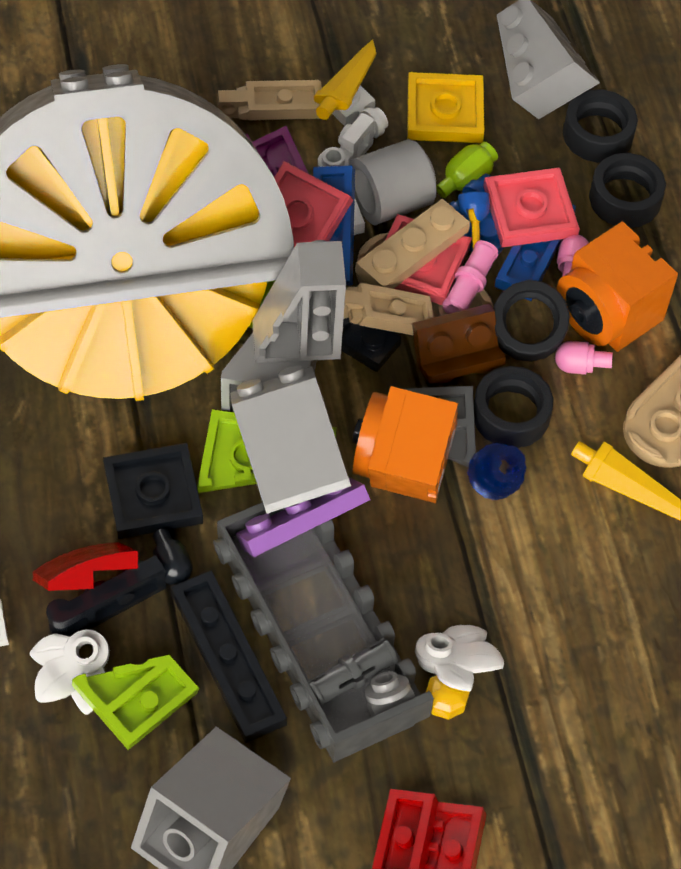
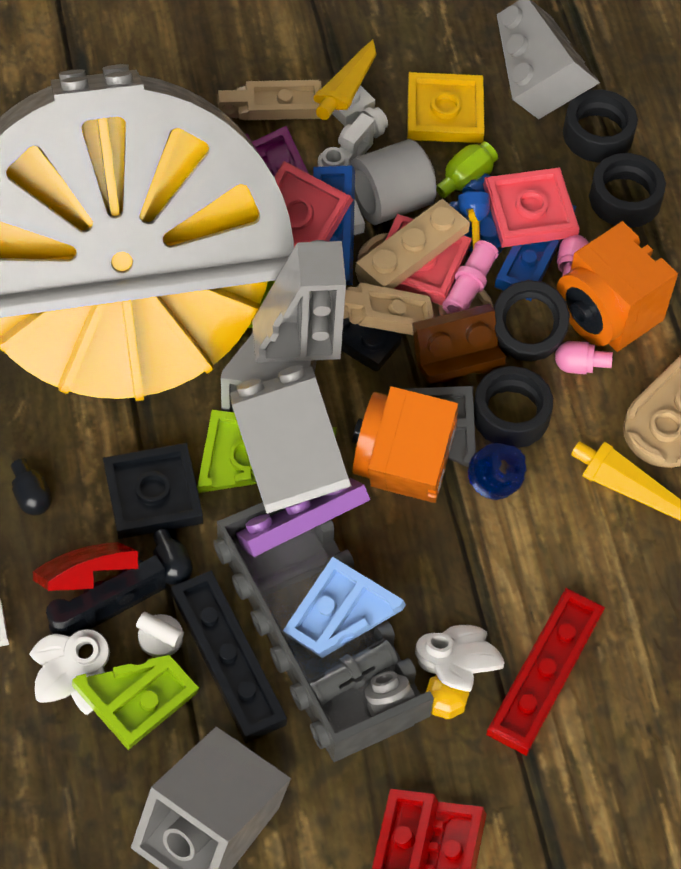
(30, 489): none -> black cylinder
(159, 634): none -> white plate
(340, 609): none -> light blue wing
(545, 671): none -> red tile

